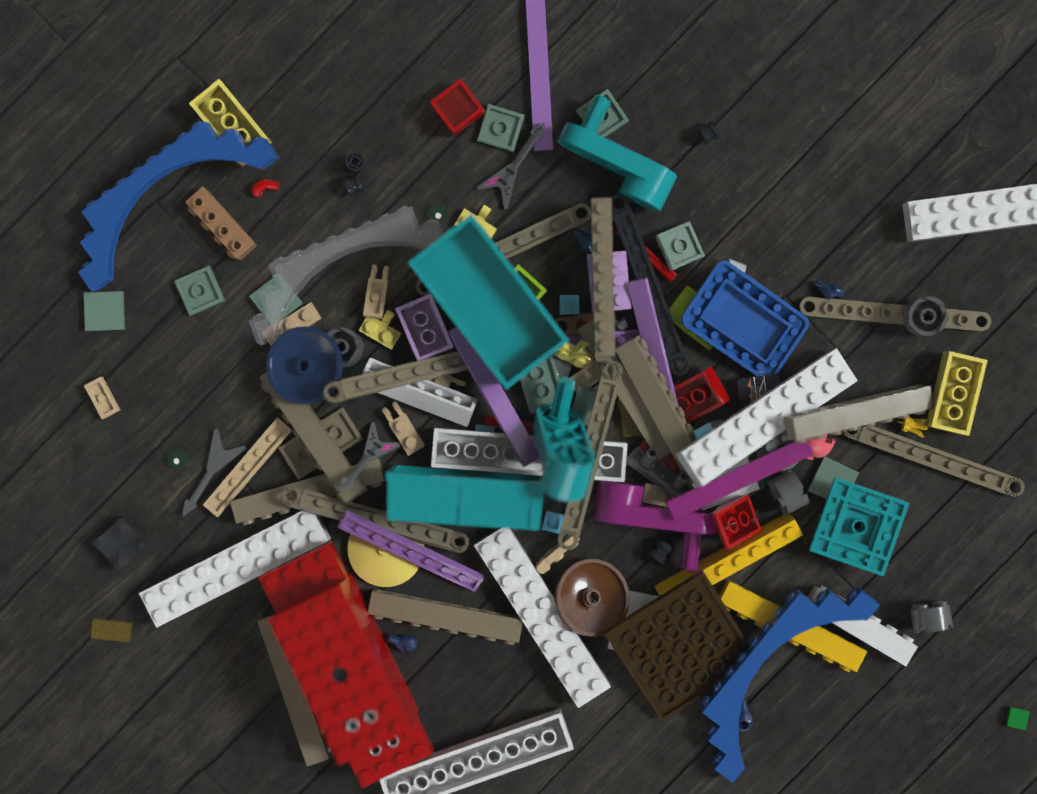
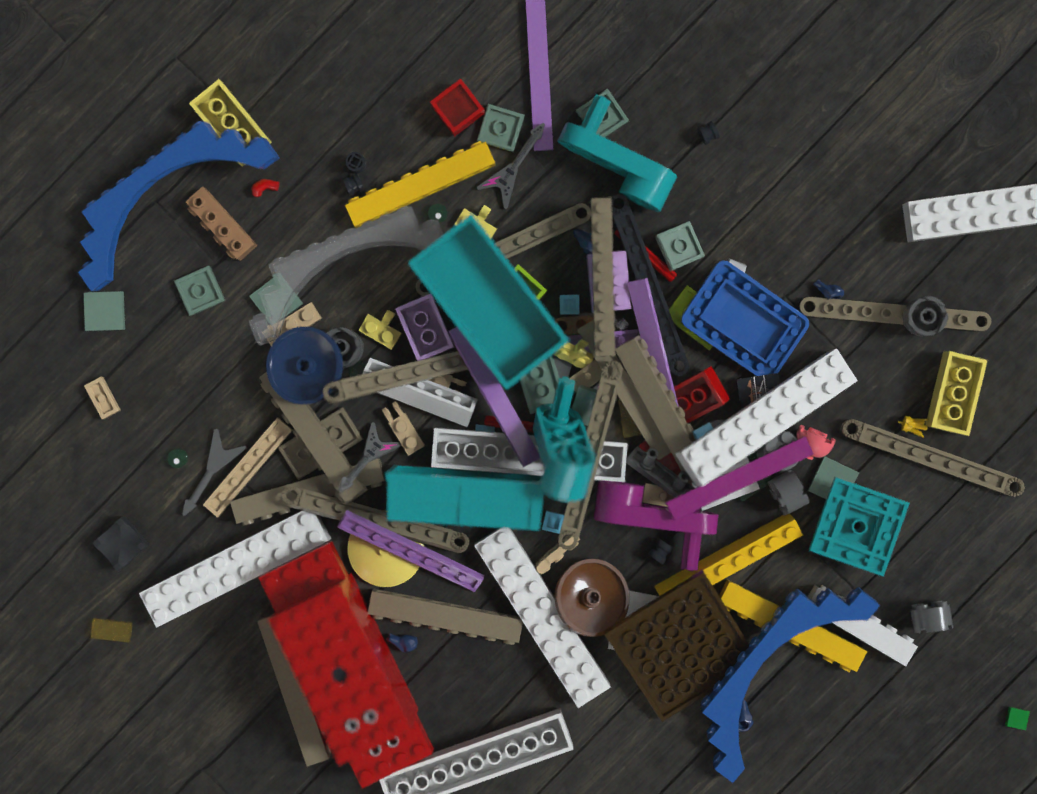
(376, 294): tan hinge -> none
(421, 184): none -> yellow brick
(736, 521): red slope -> none
(858, 412): brick -> none

